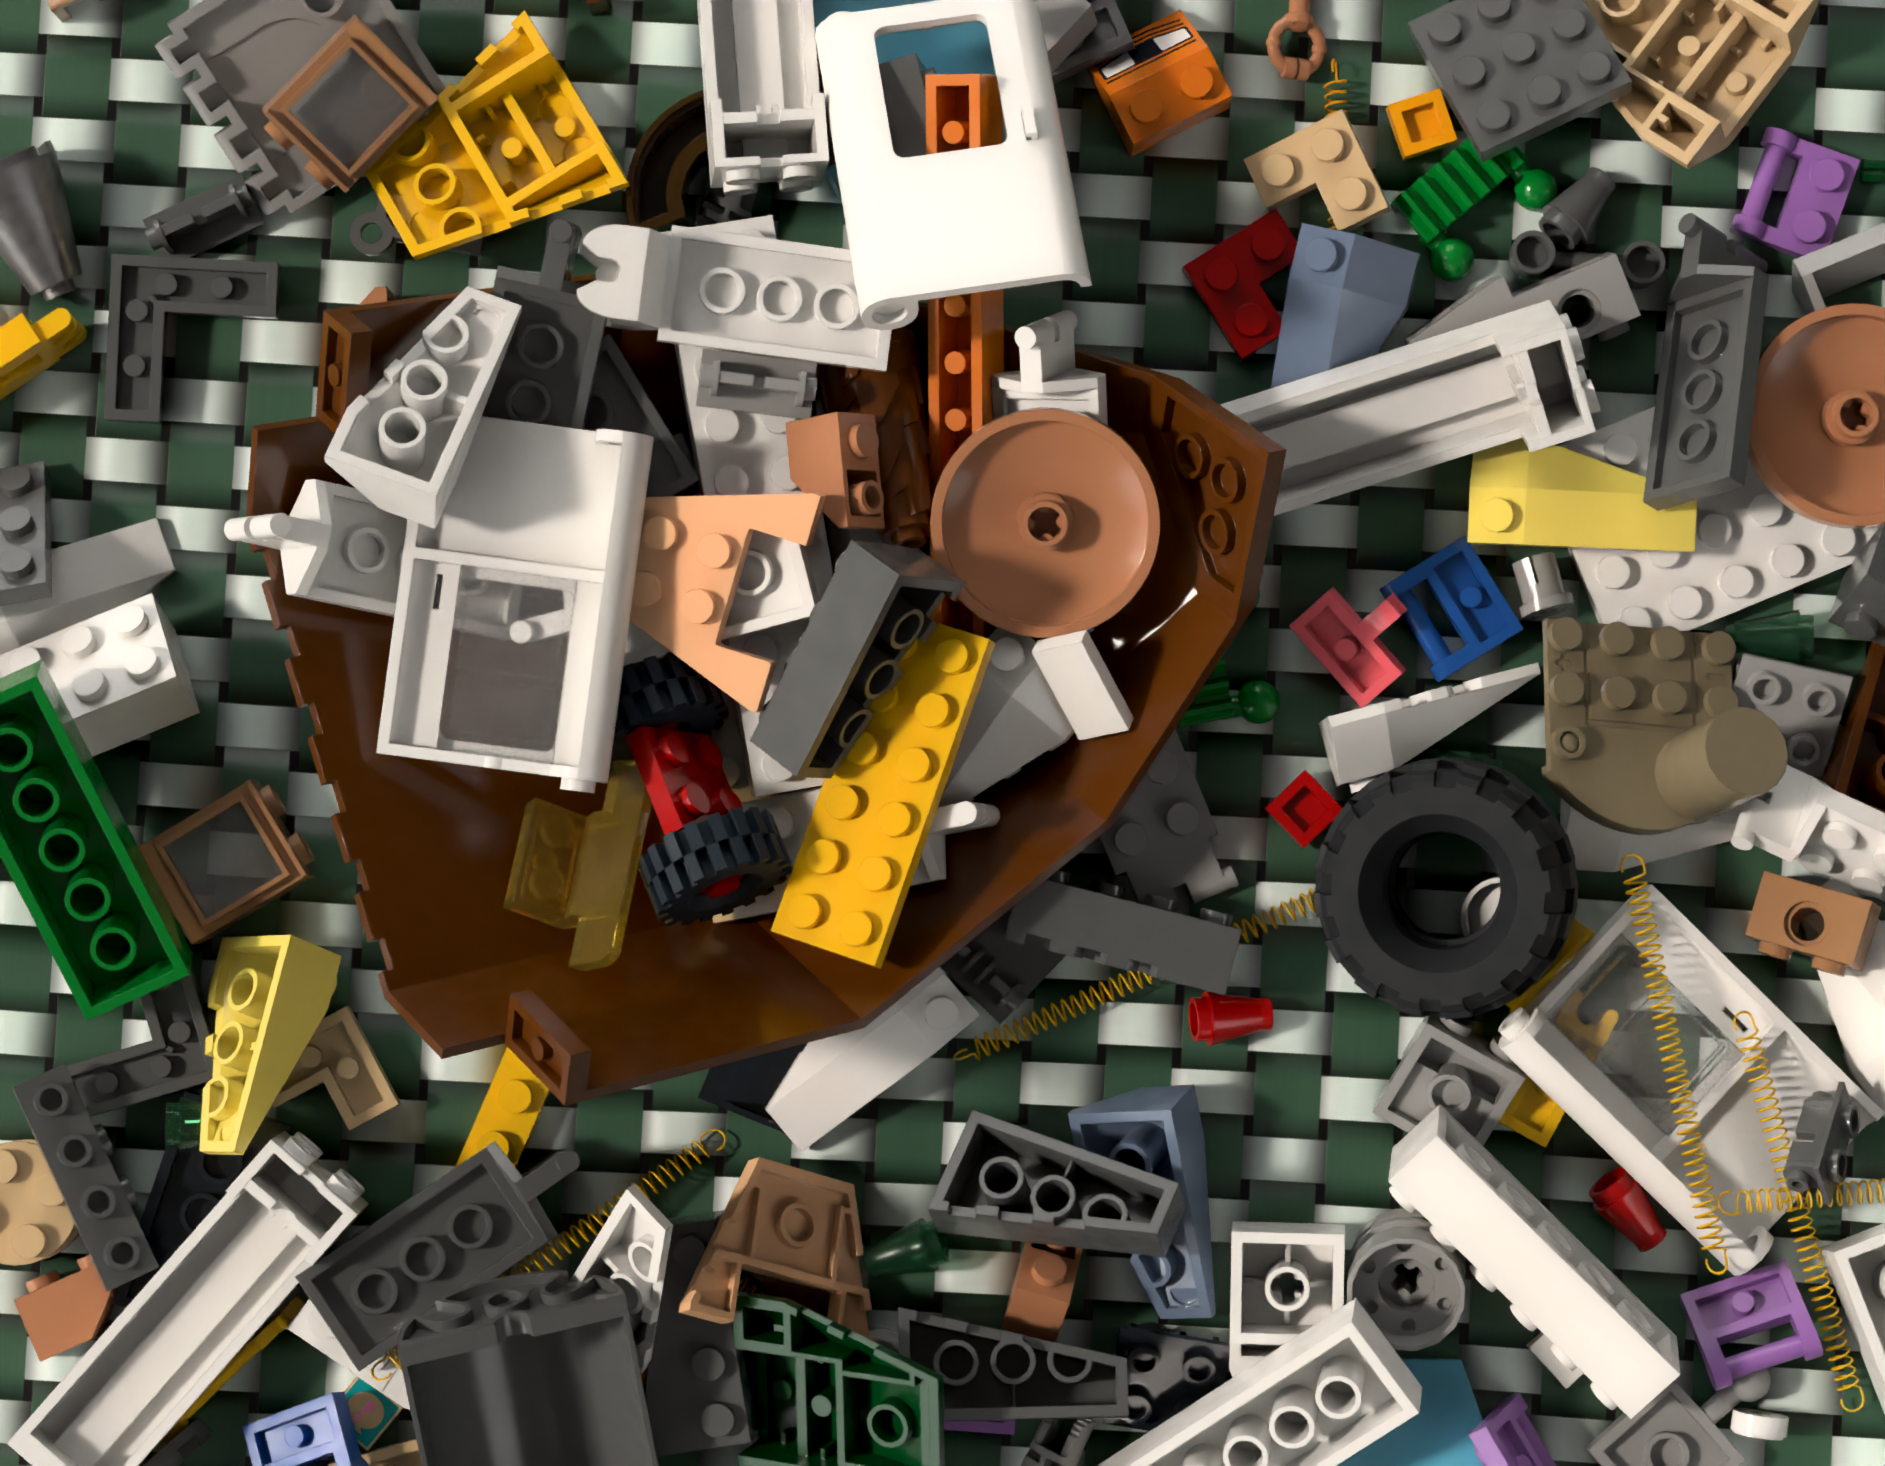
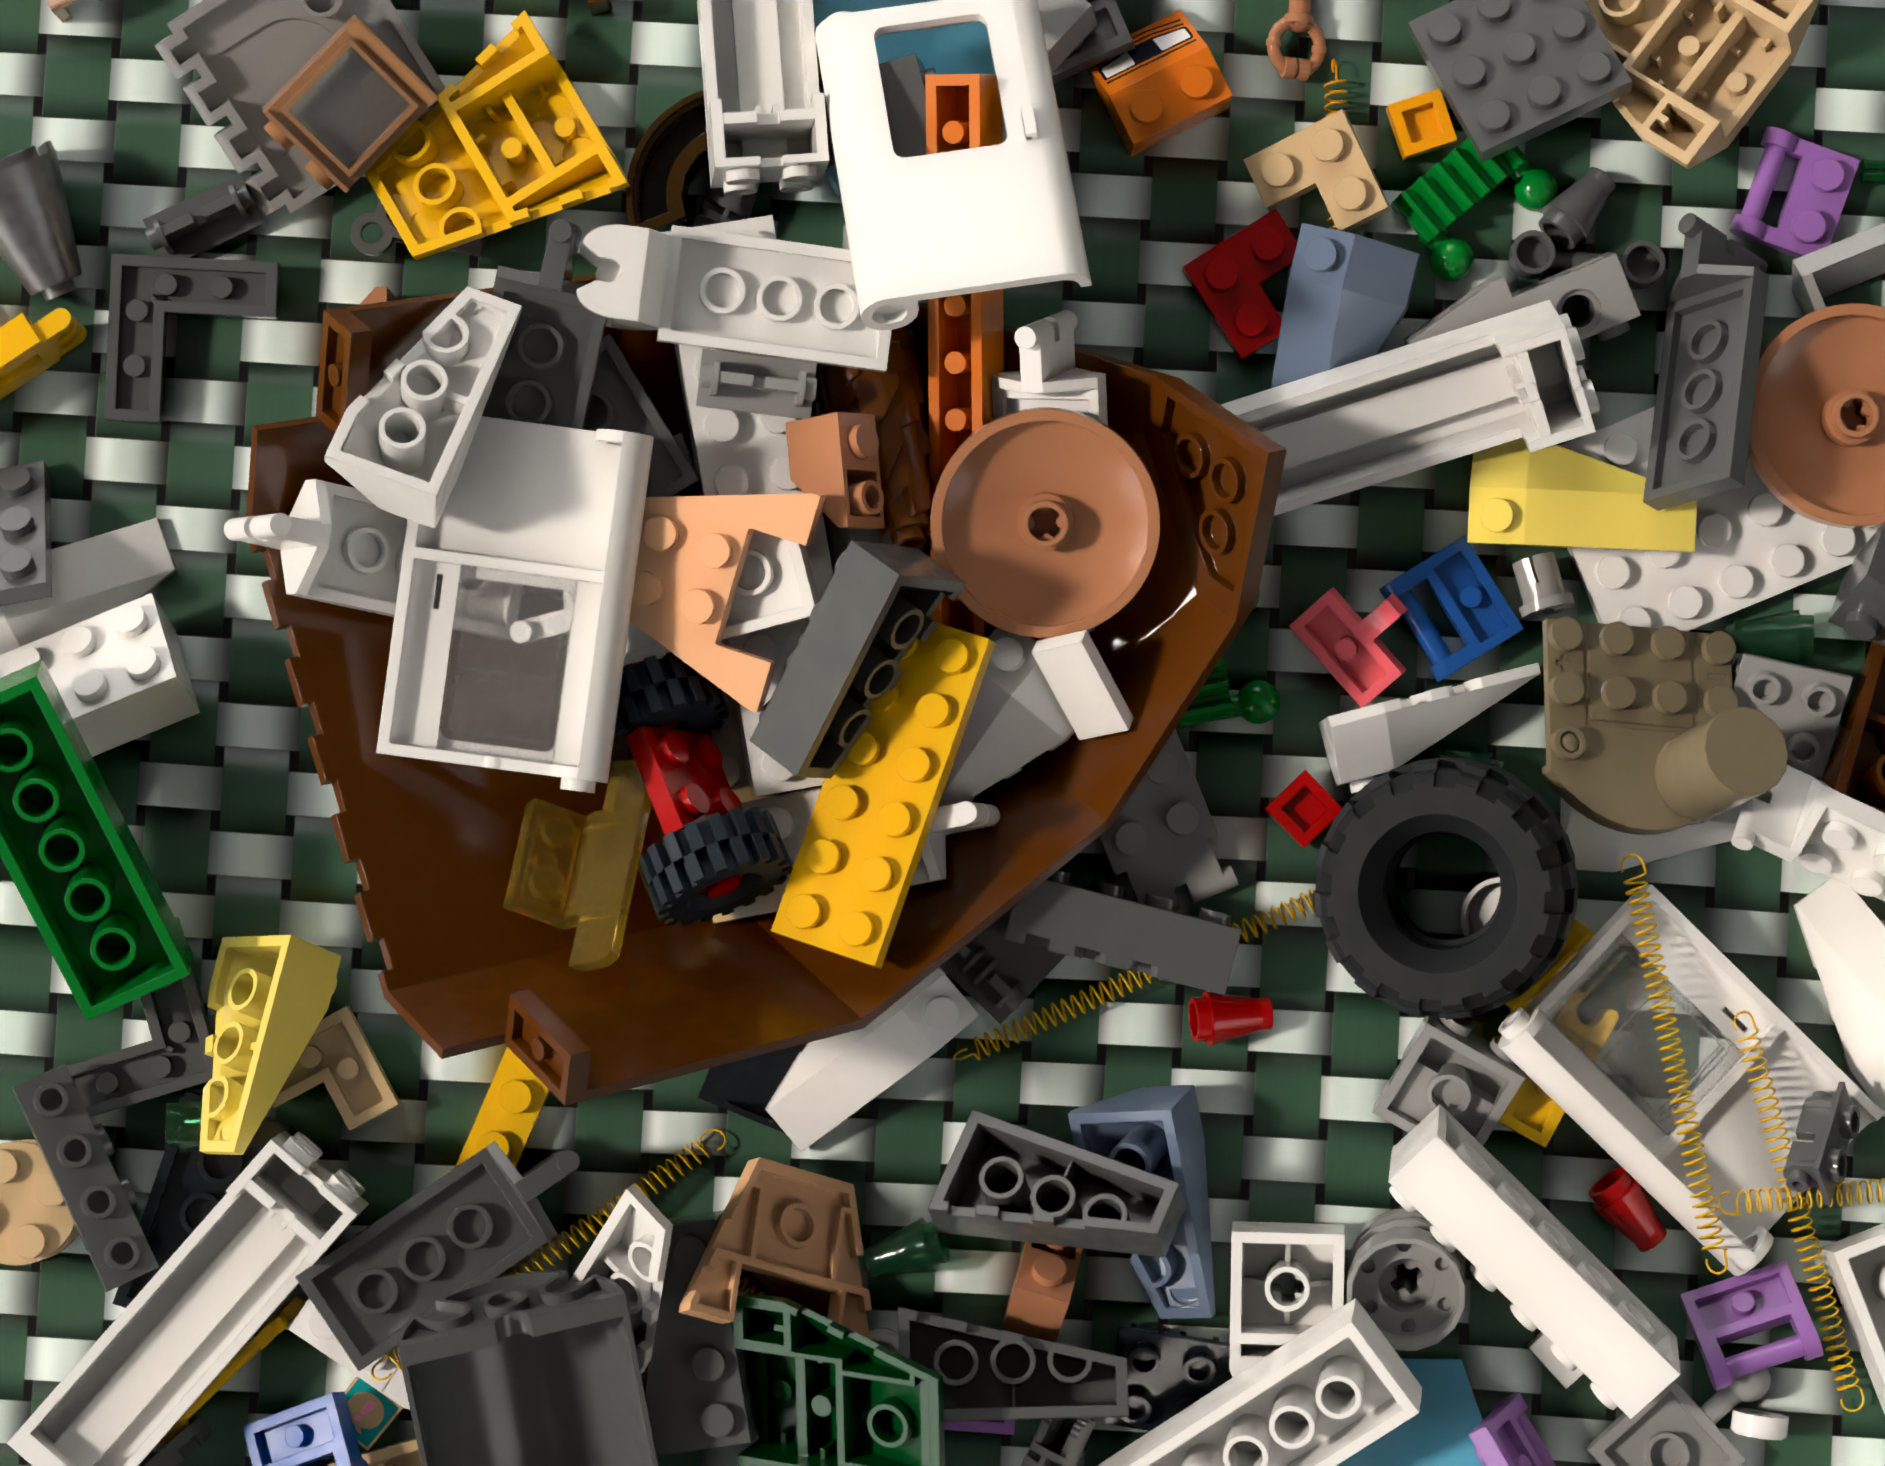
(65, 1310): nougat slope -> none
(227, 860): window -> none
(1786, 901): medium nougat brick -> none

